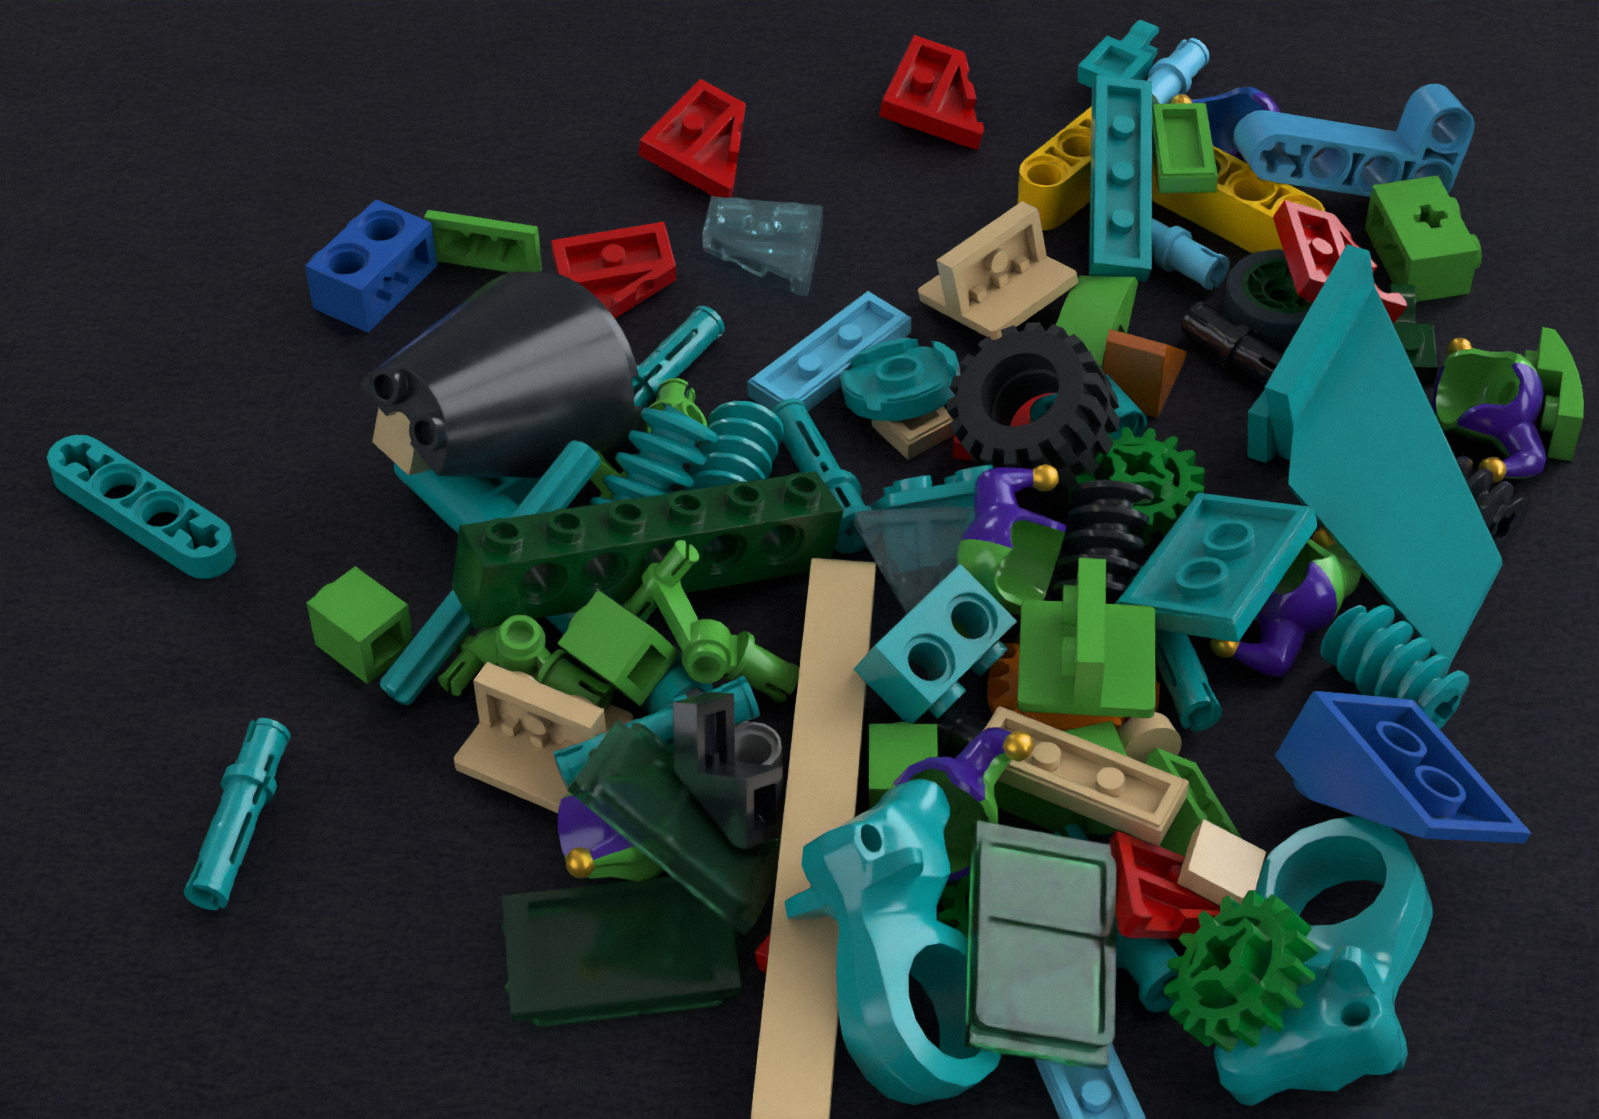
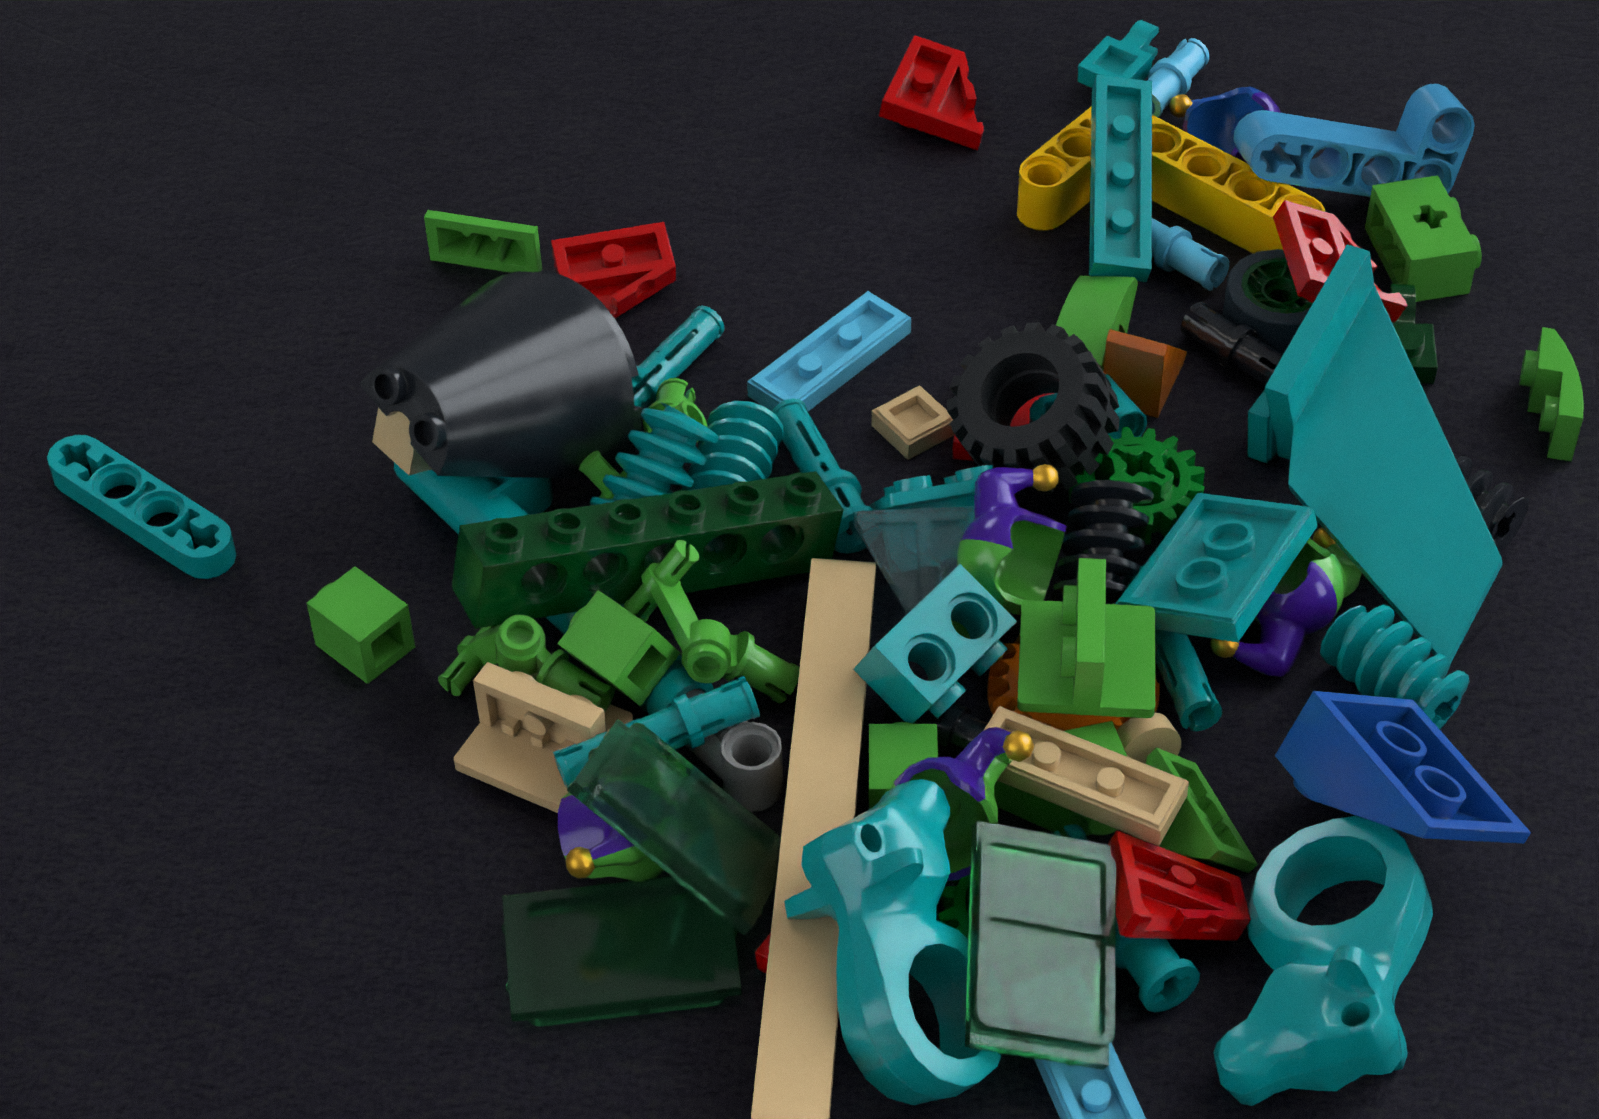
(246, 789): teal pin -> none
(371, 265): blue brick -> none
(450, 621): teal axle -> none
(699, 139): red wing -> none
(737, 795): black slope -> none
(765, 237): clear light blue wing -> none
(899, 380): teal tile -> none
(998, 275): tan bracket -> none
(1183, 148): bright green tile -> none
(1220, 864): tan tile -> none
(1240, 971): green gear -> none
(1494, 403): piece -> none

